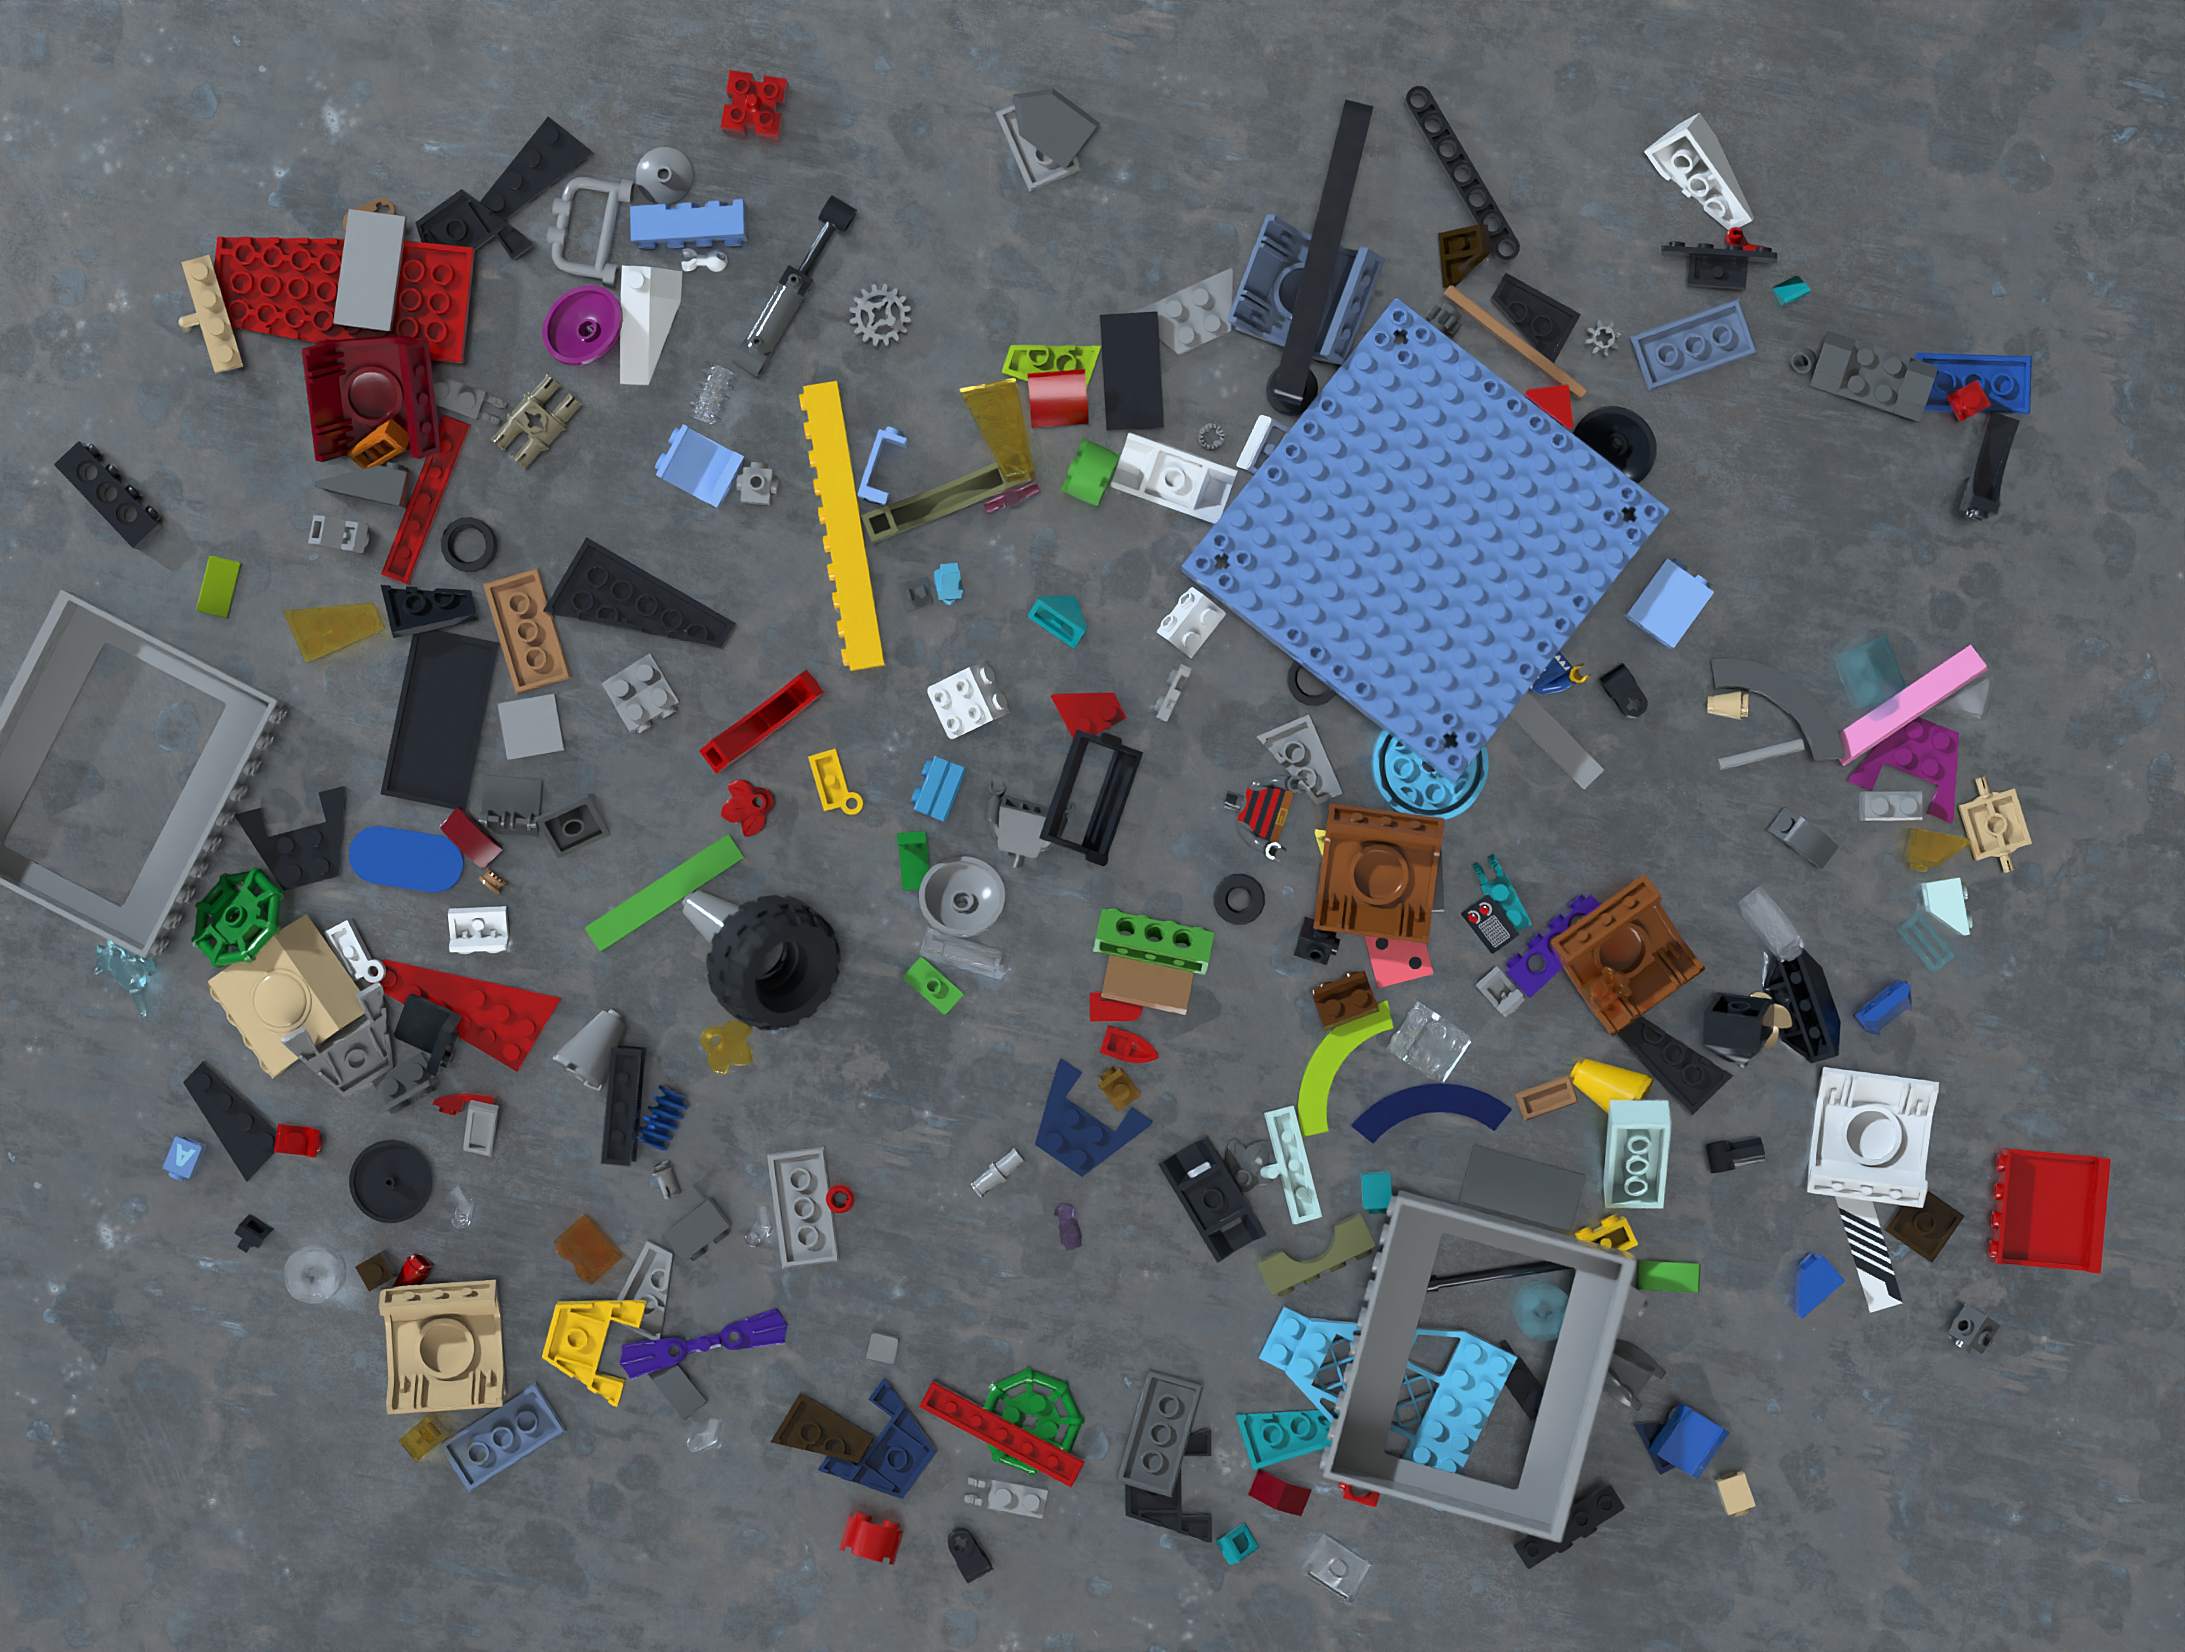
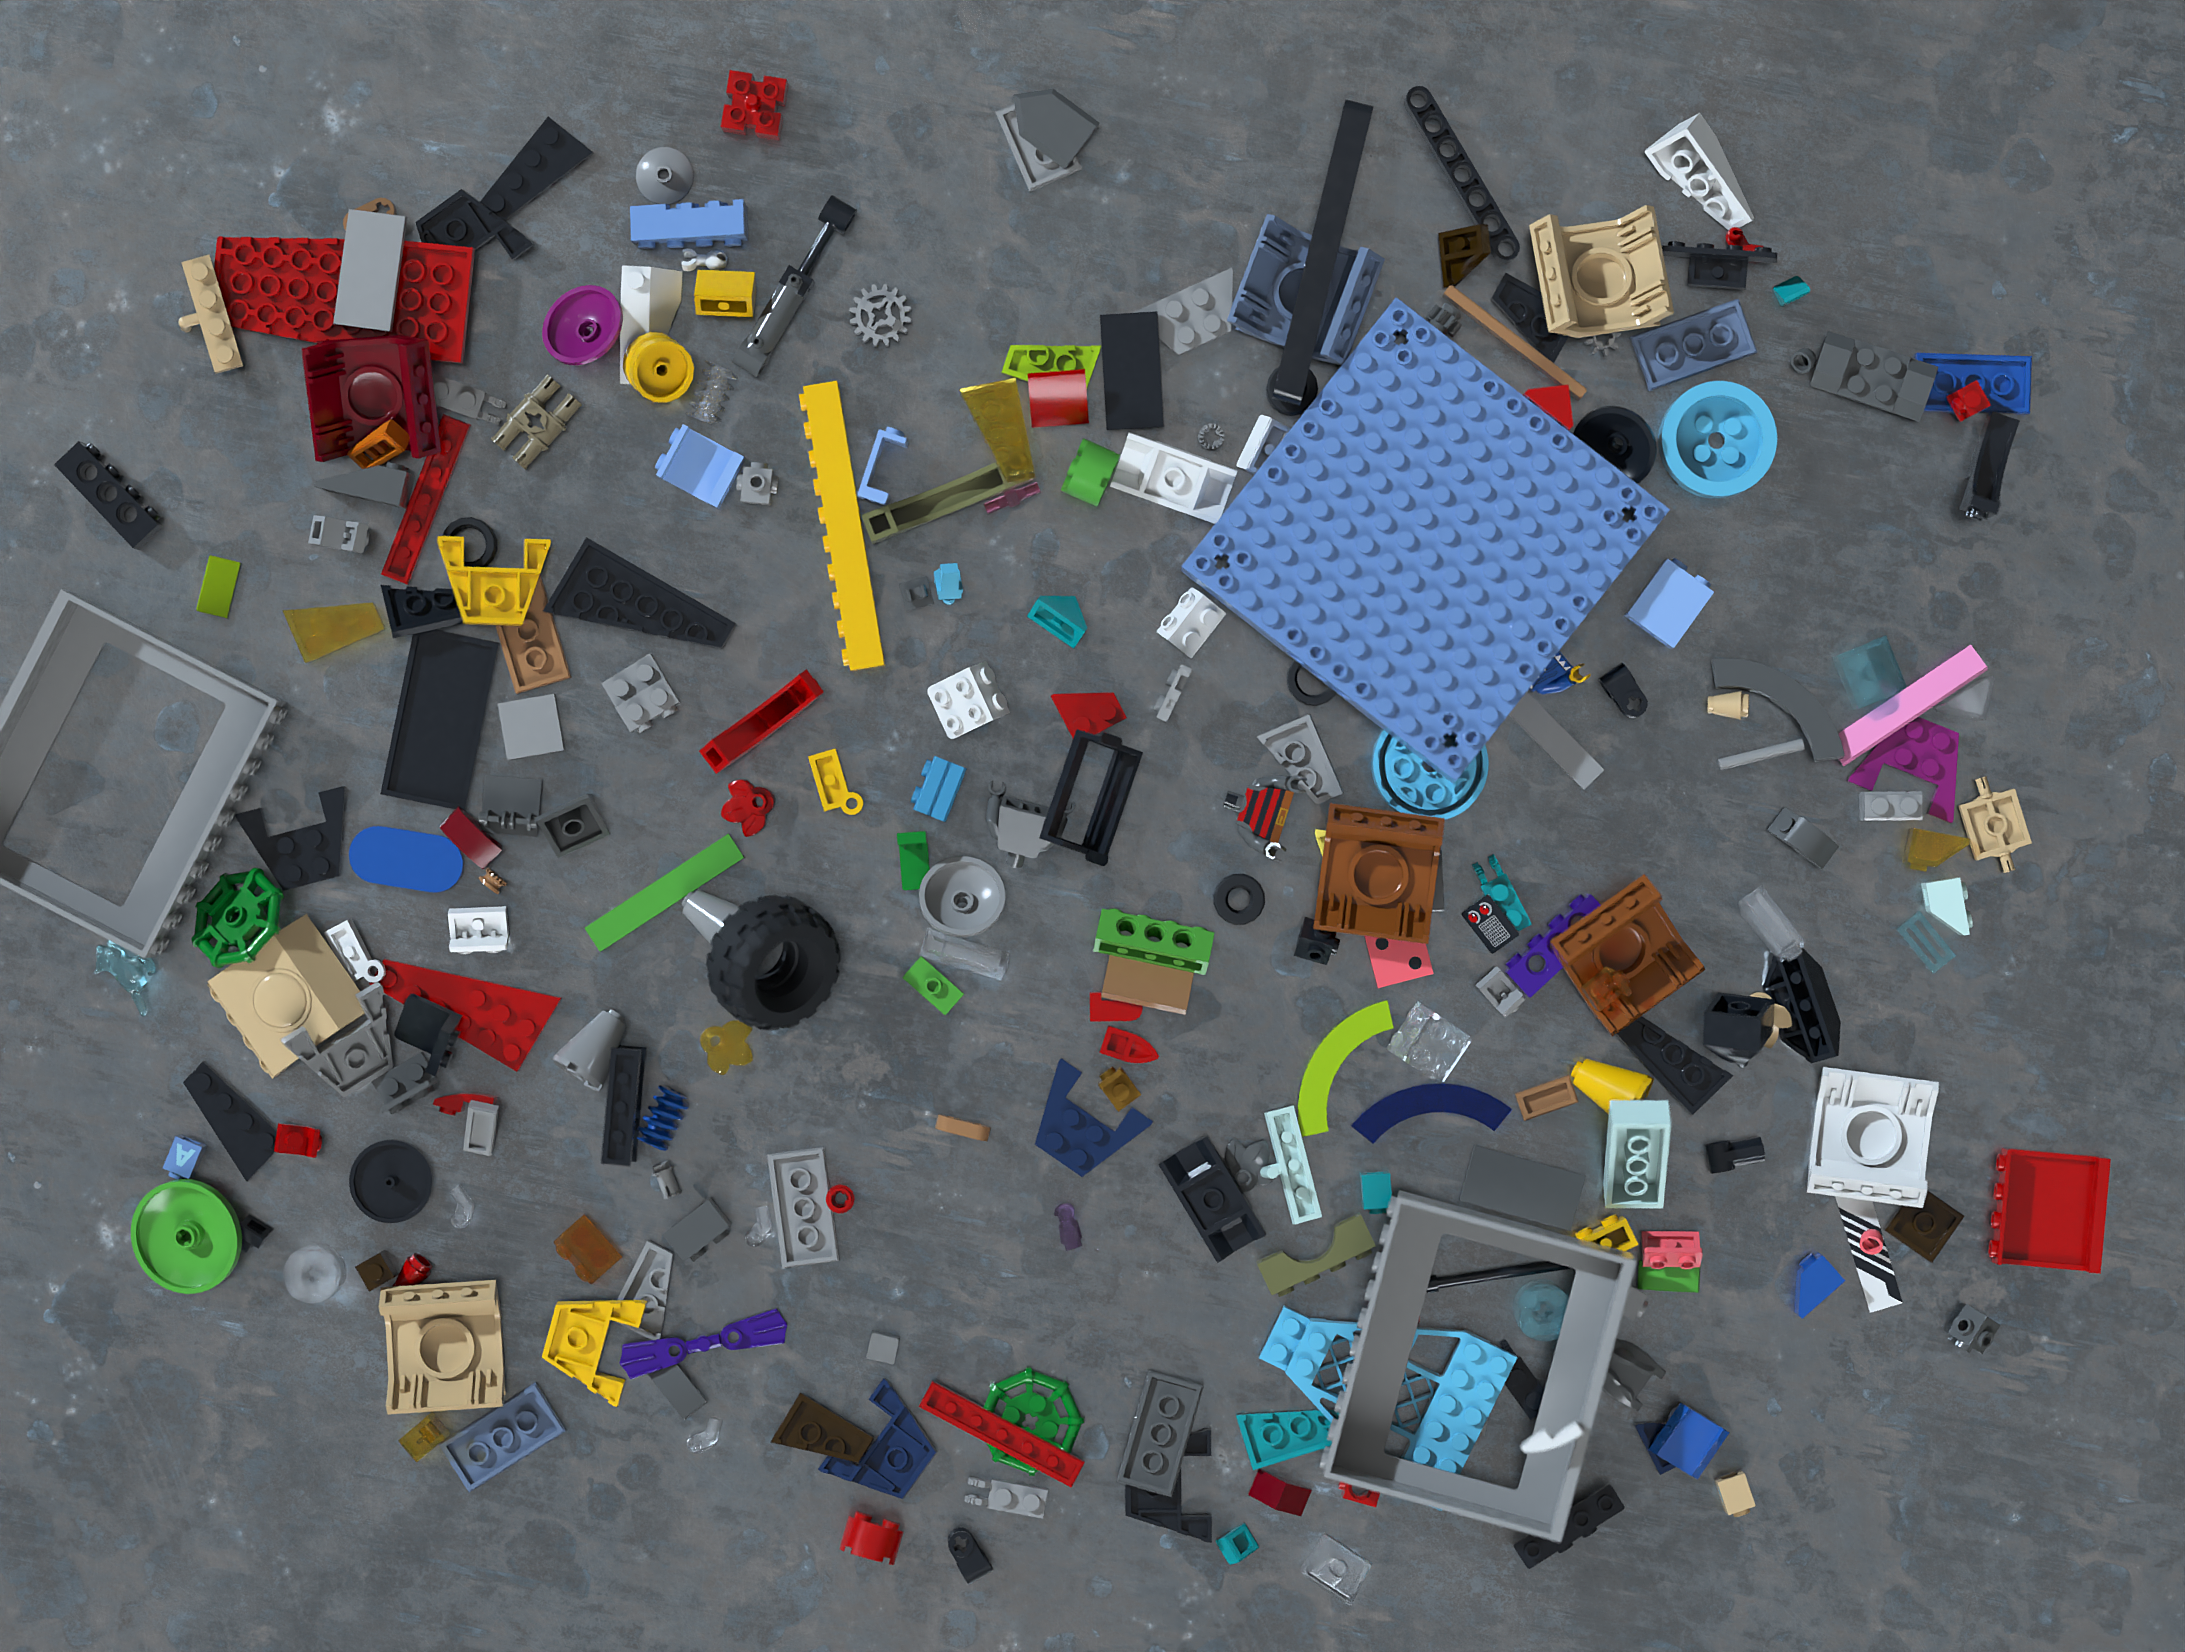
(186, 1236): none -> bright green dish
(491, 593): none -> yellow wing
(563, 209): light grey bar -> none
(655, 382): none -> yellow wheel
(727, 291): none -> yellow brick
(962, 1127): none -> medium nougat beam
(998, 1172): light grey pin -> none
(1344, 1000): reddish brown bracket -> none
(1544, 1440): none -> white slope
(1602, 274): none -> tan panel
(1671, 1249): none -> coral bracket
(1746, 431): none -> medium azure brick
(1868, 1242): none -> coral hinge
(1885, 1007): blue slope -> none

